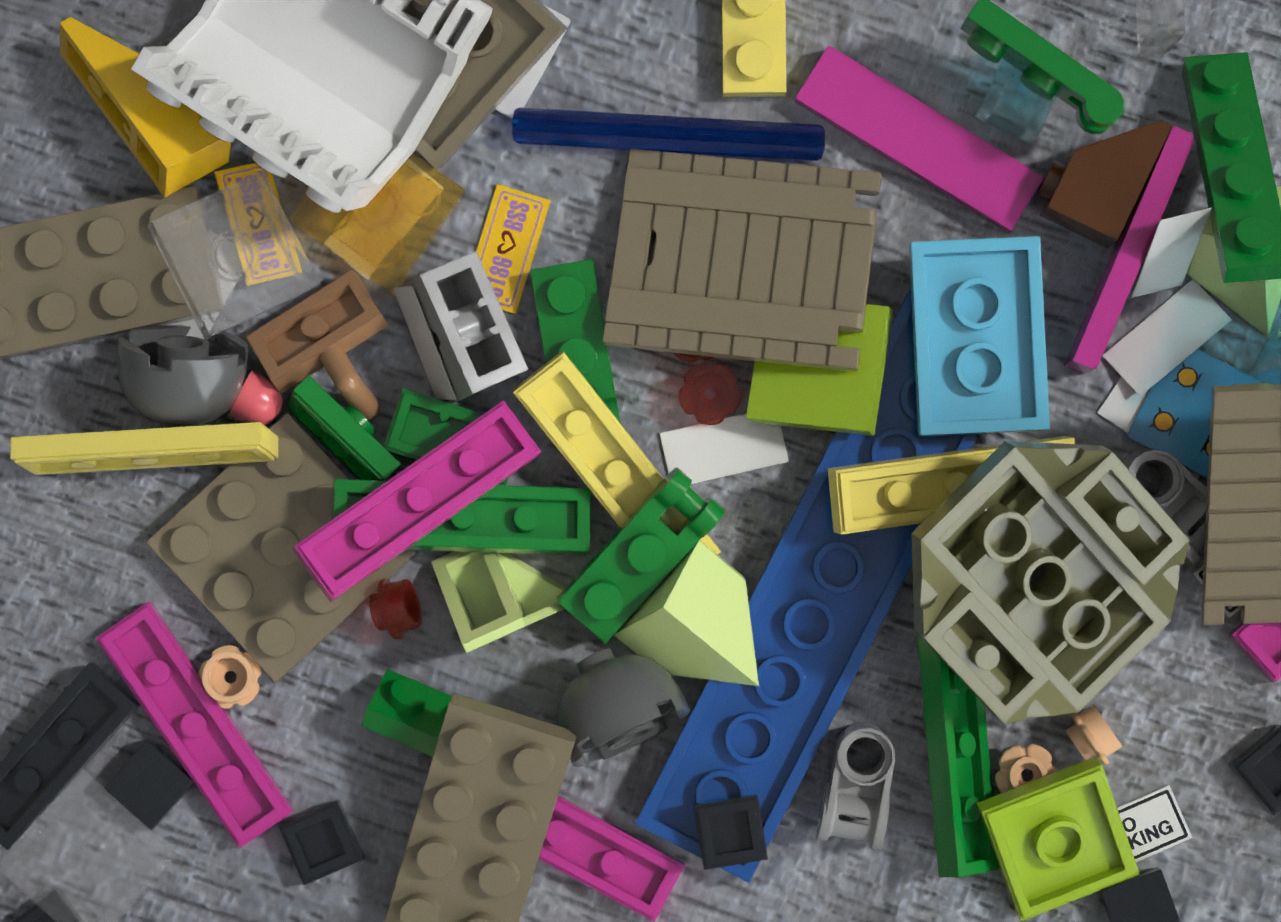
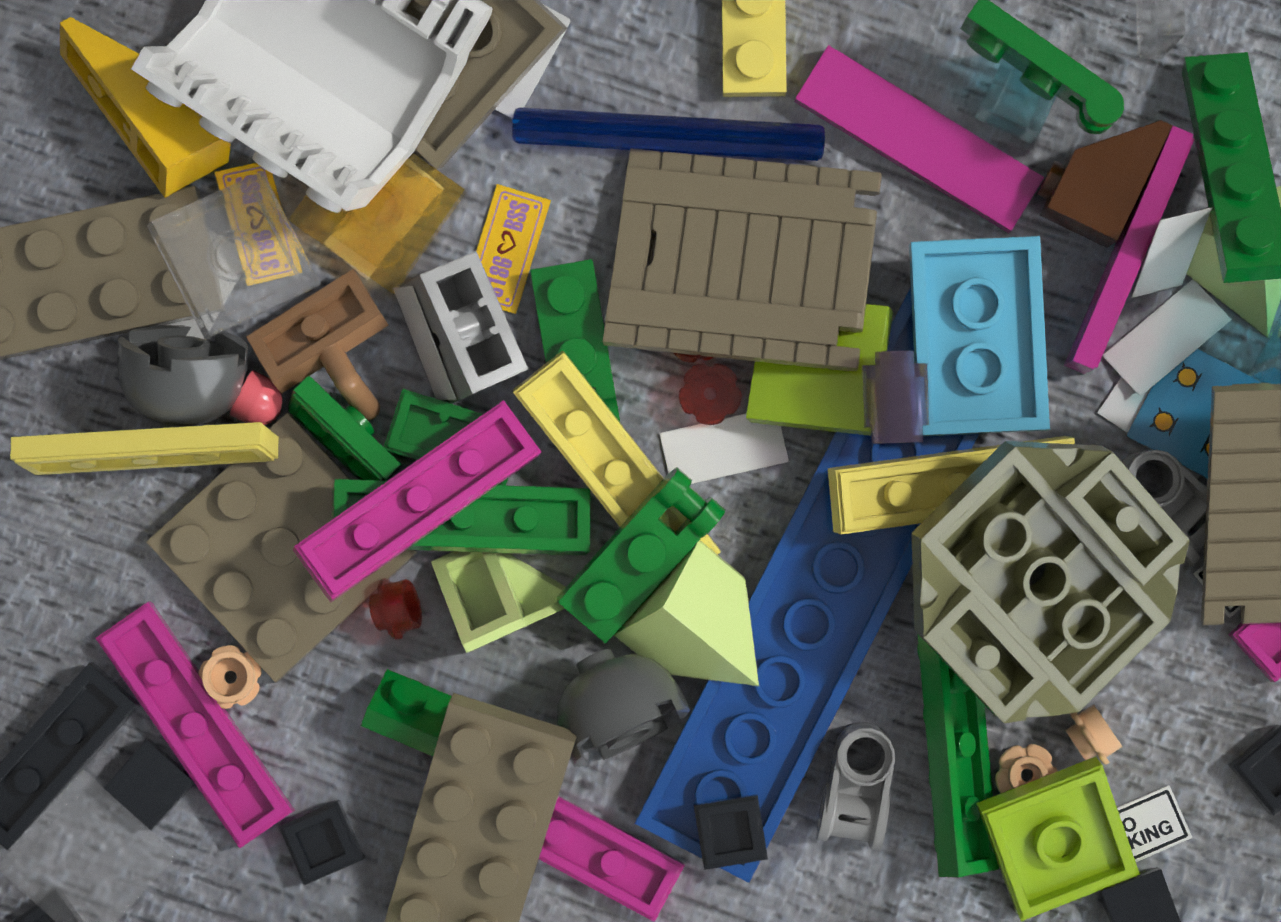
(895, 397): none -> clear purple brick

